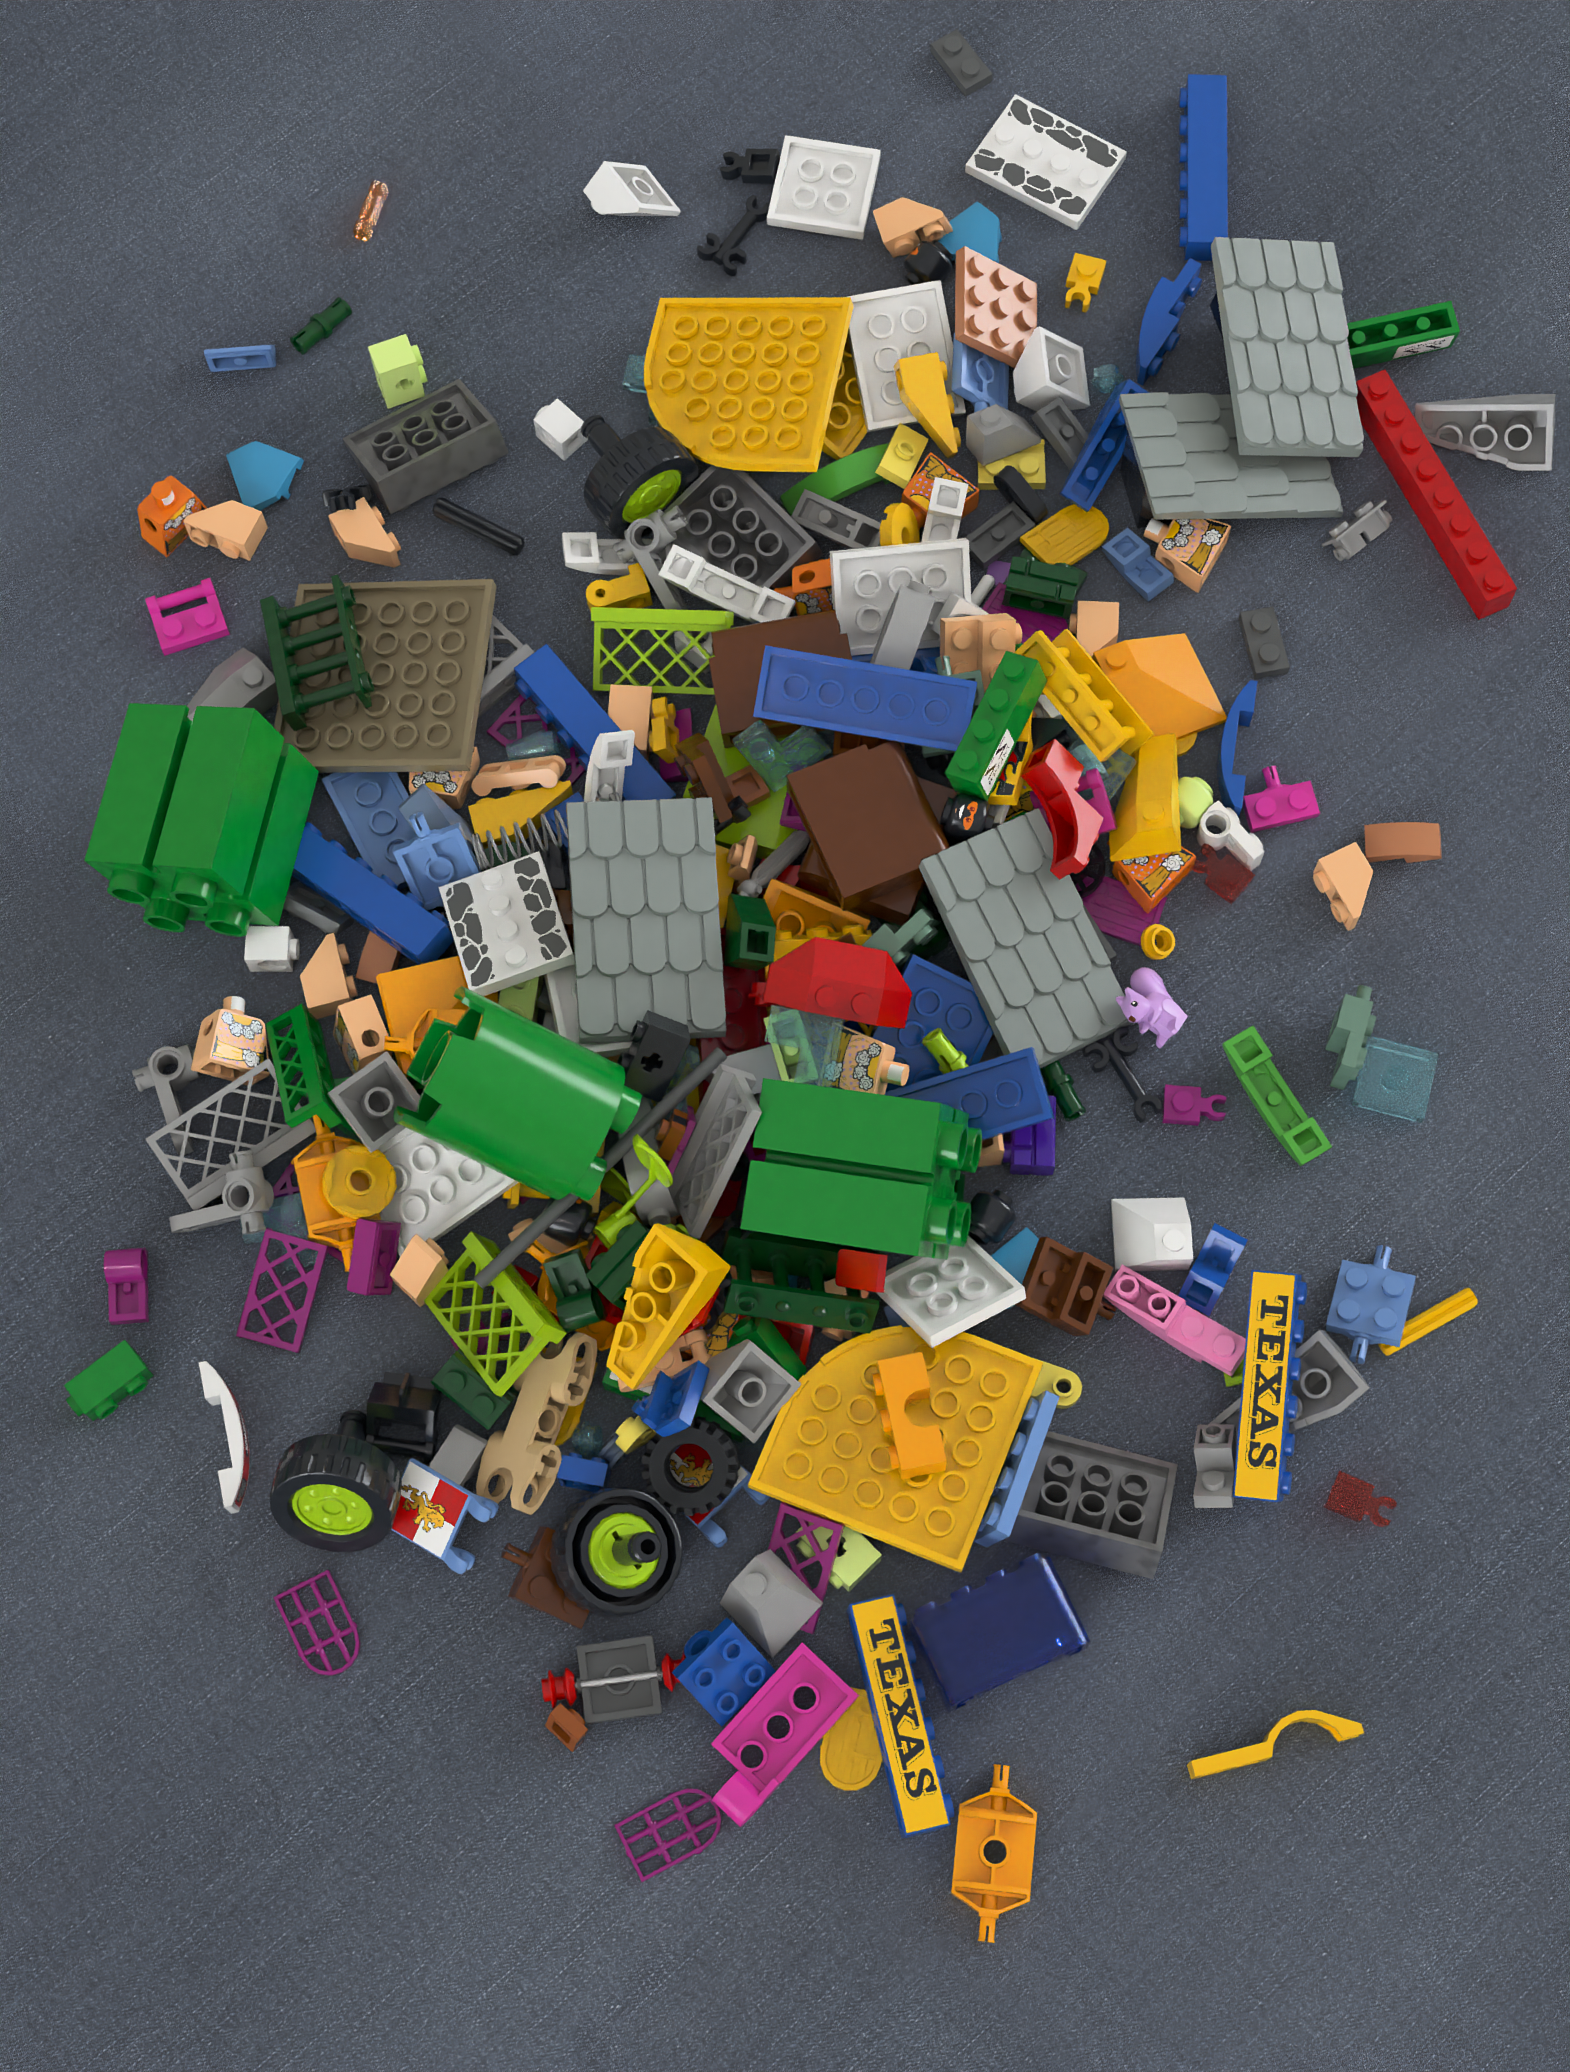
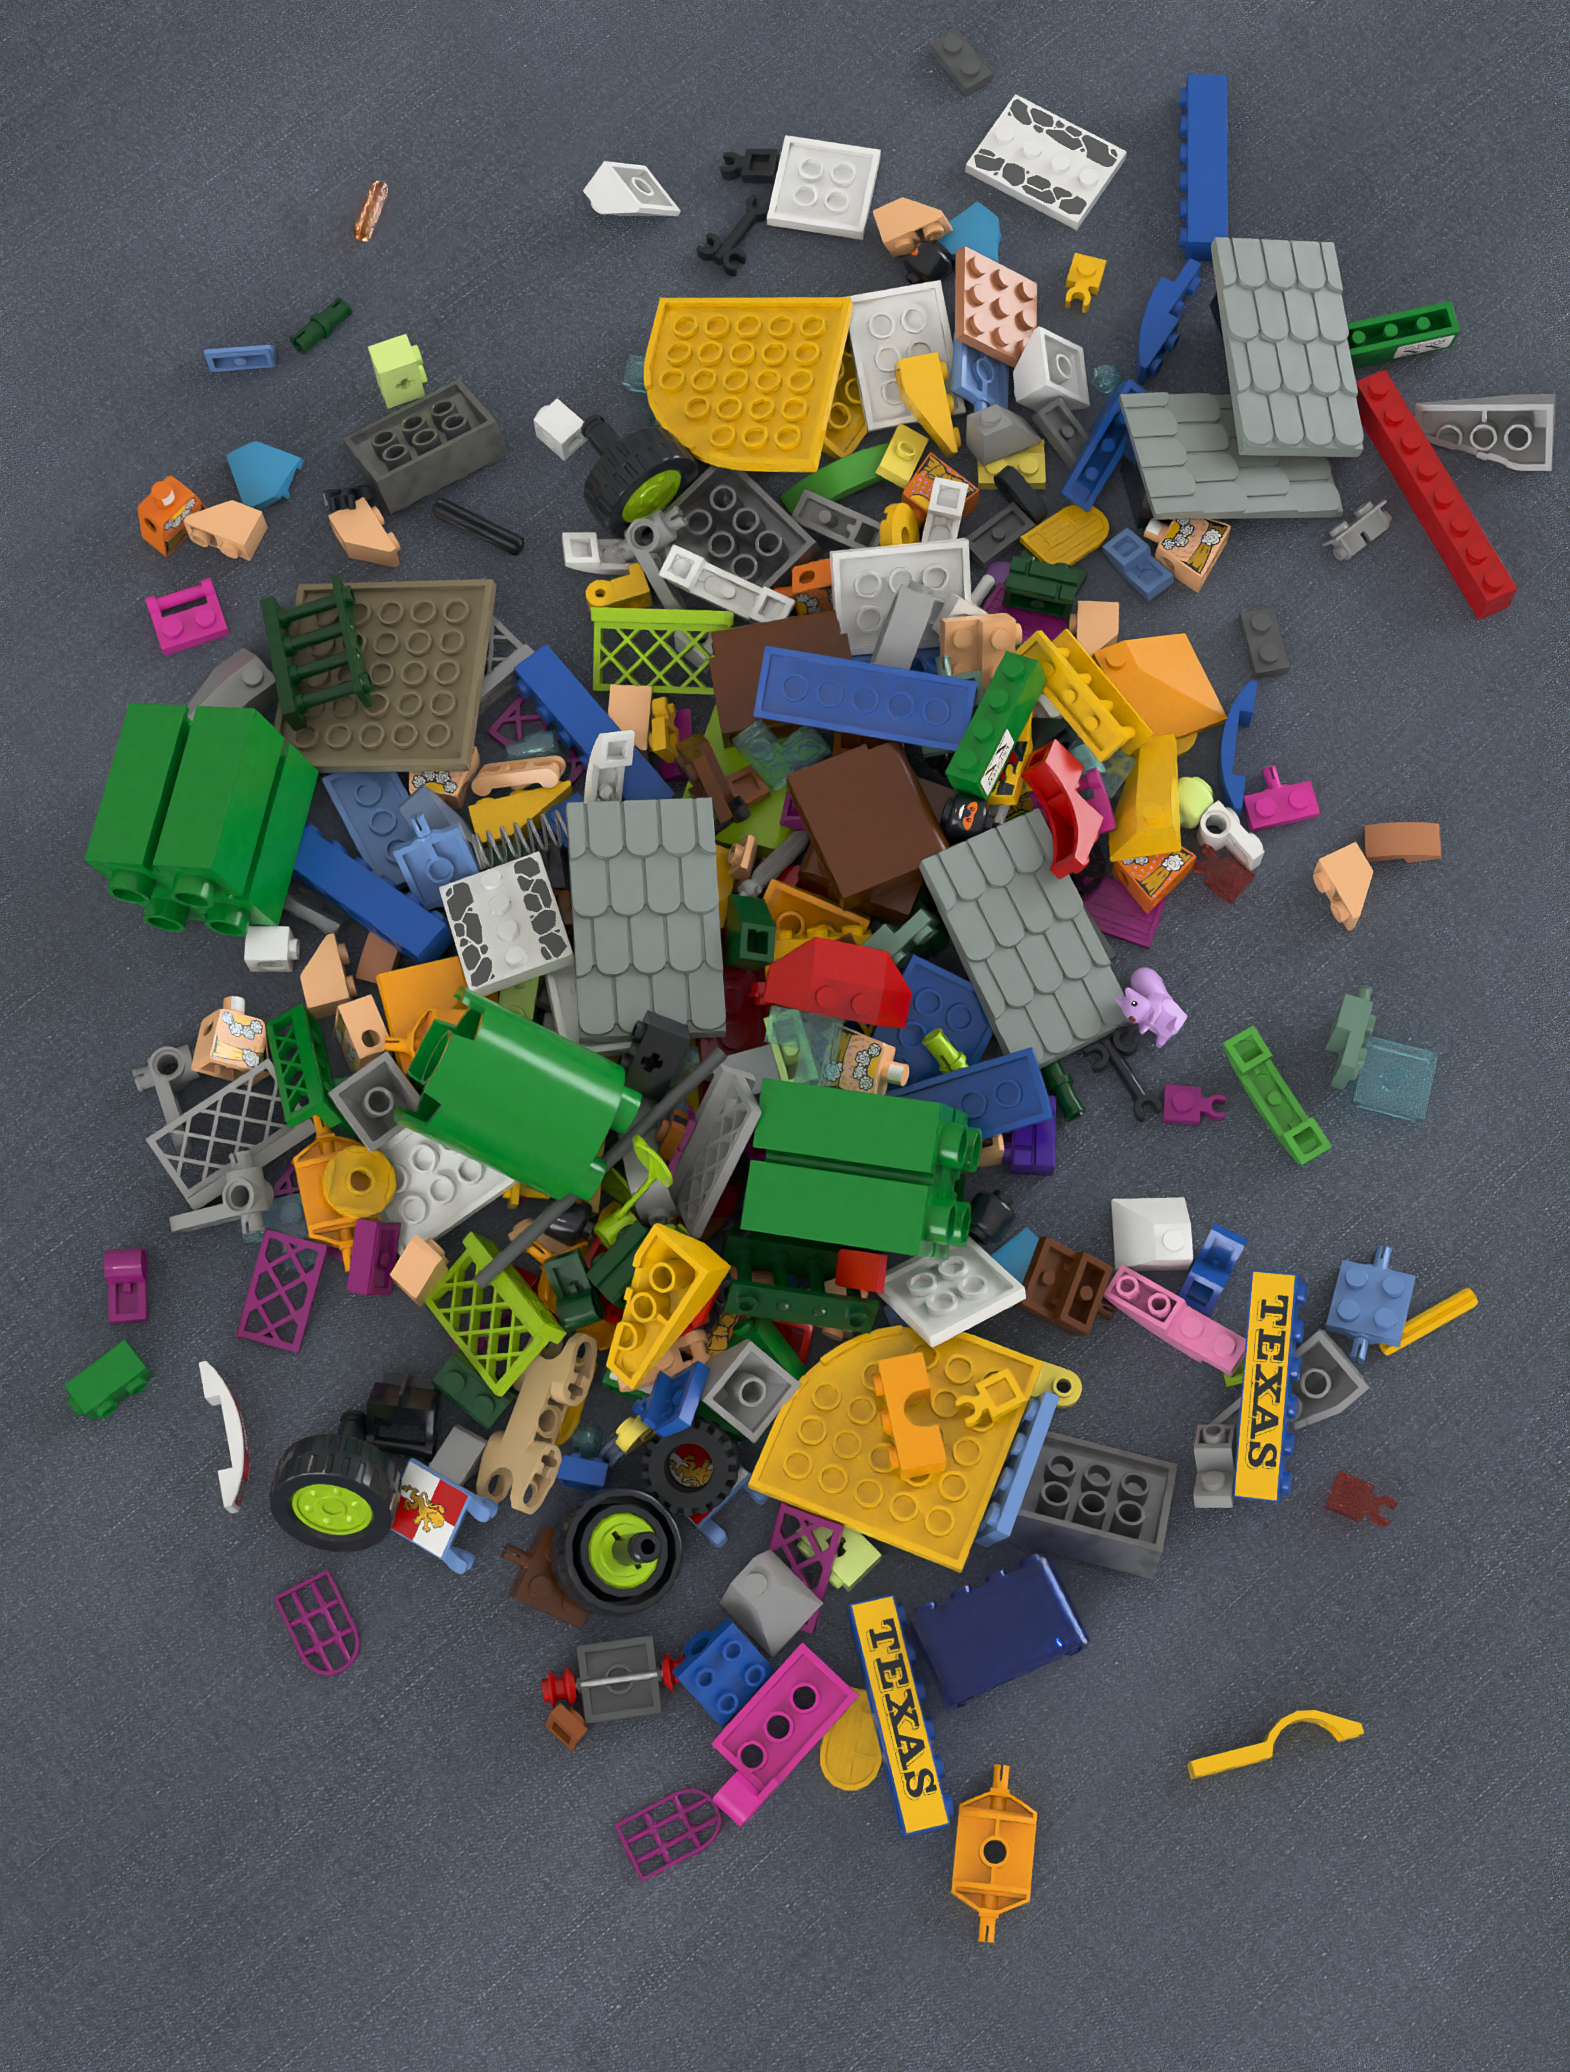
(996, 1395): none -> yellow plate
(1164, 939): yellow plate -> none

